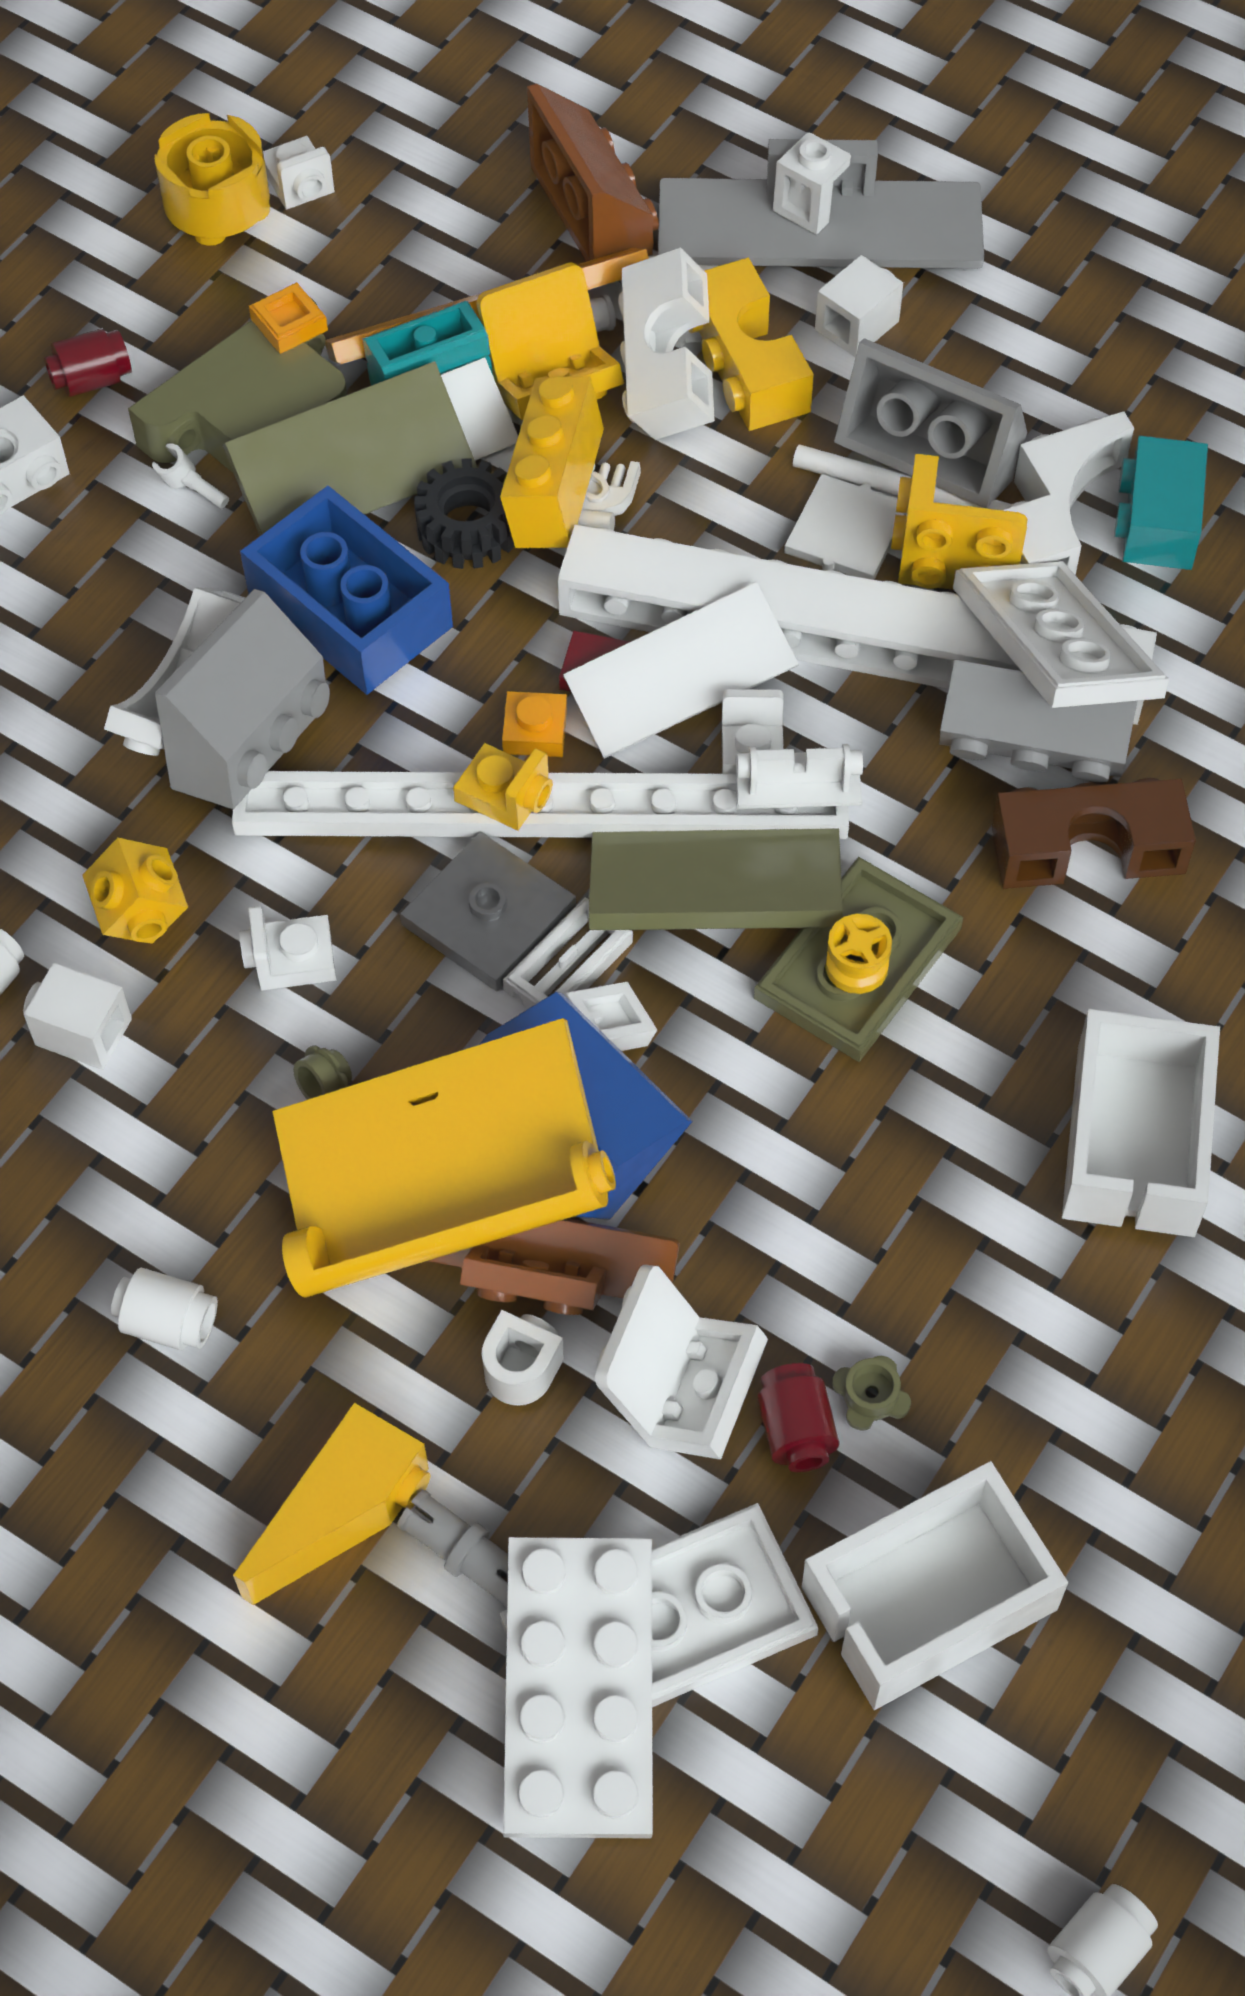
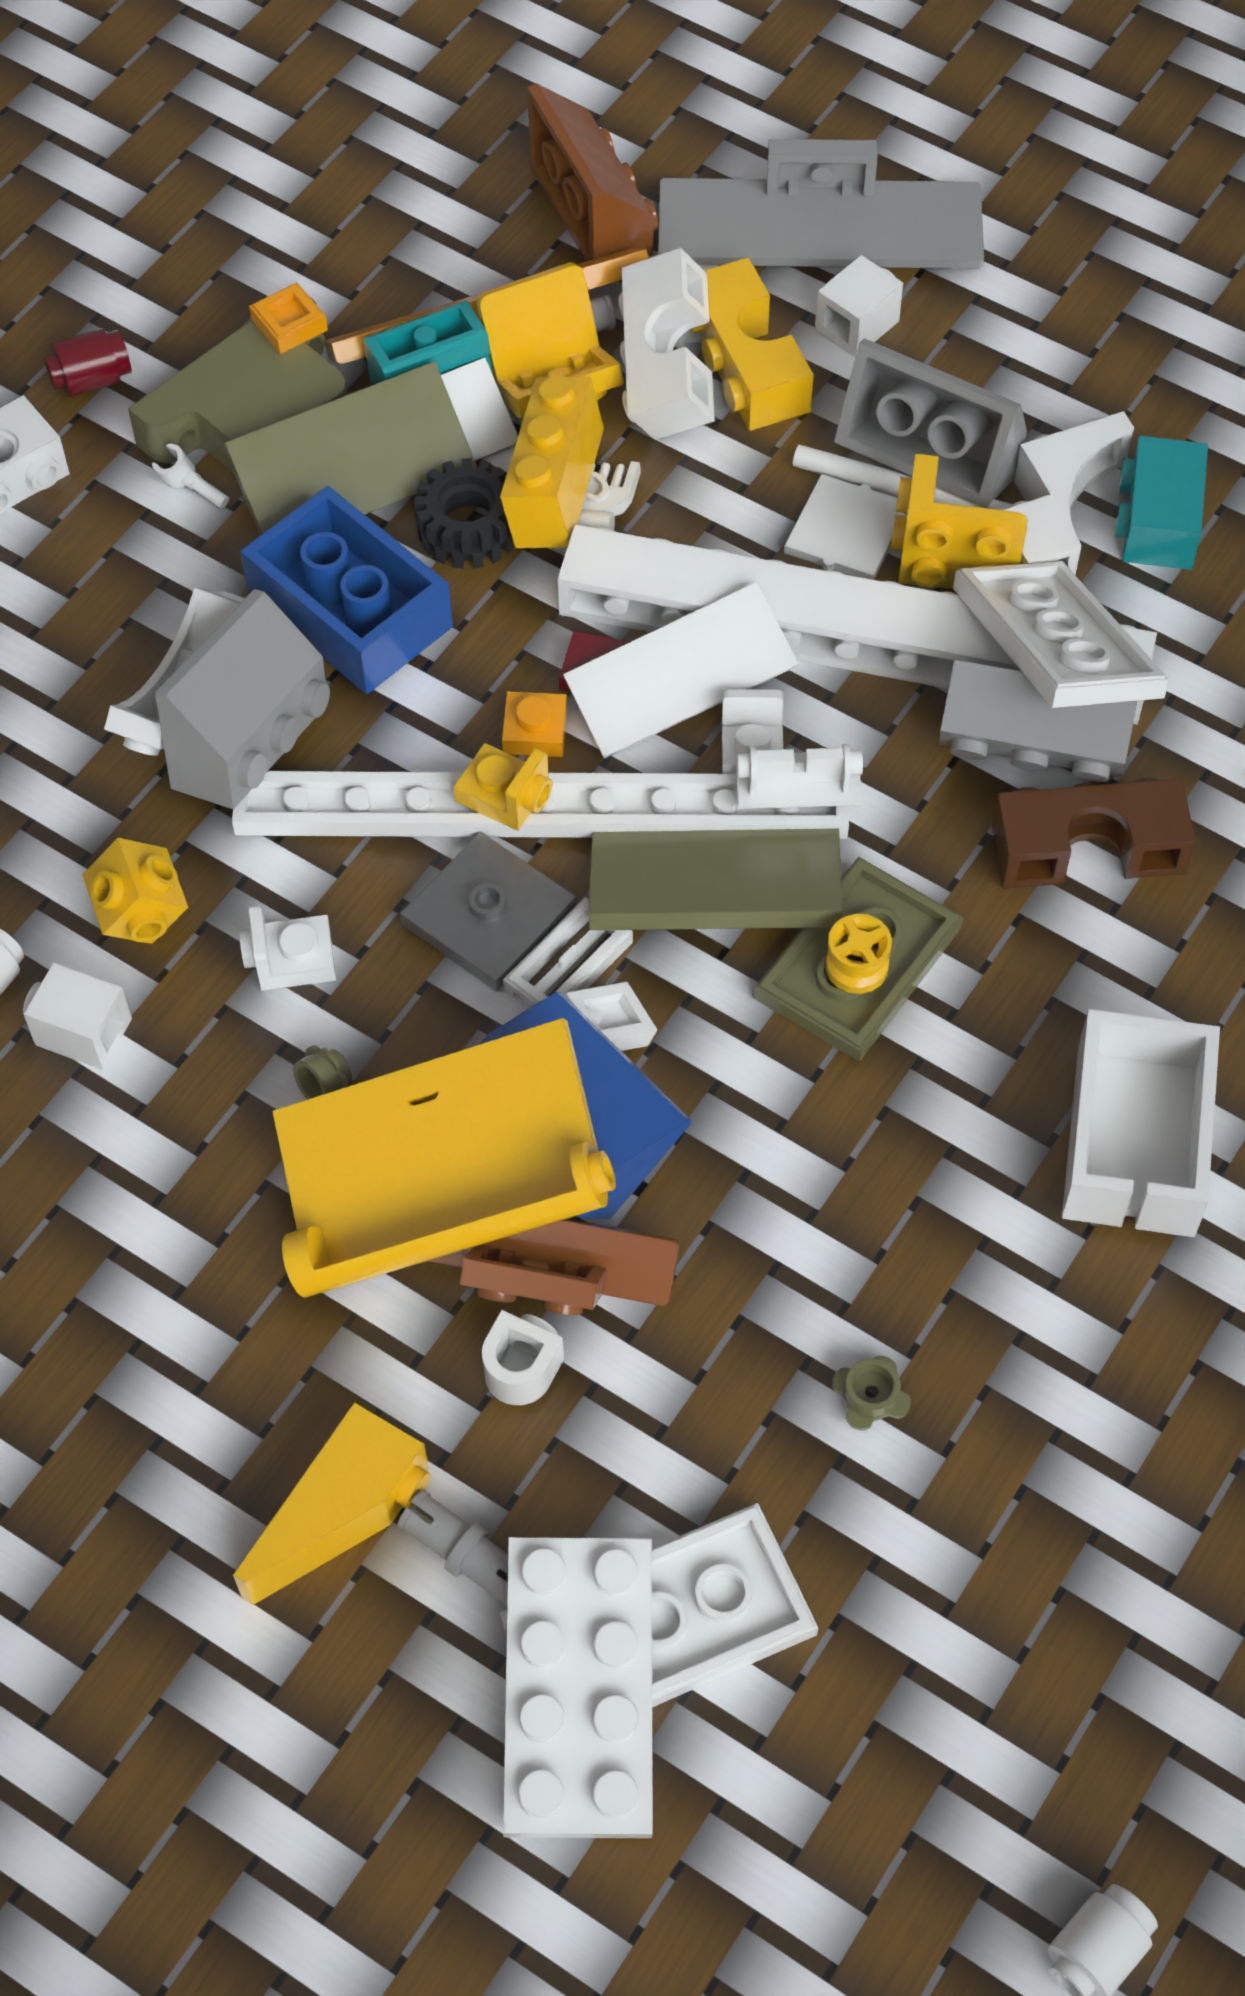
(164, 1309): white brick -> none
(212, 177): yellow brick -> none
(299, 172): white bracket -> none
(677, 1372): white bracket -> none
(797, 1417): dark red brick -> none
(806, 181): white bracket -> none
(933, 1584): white piece -> none

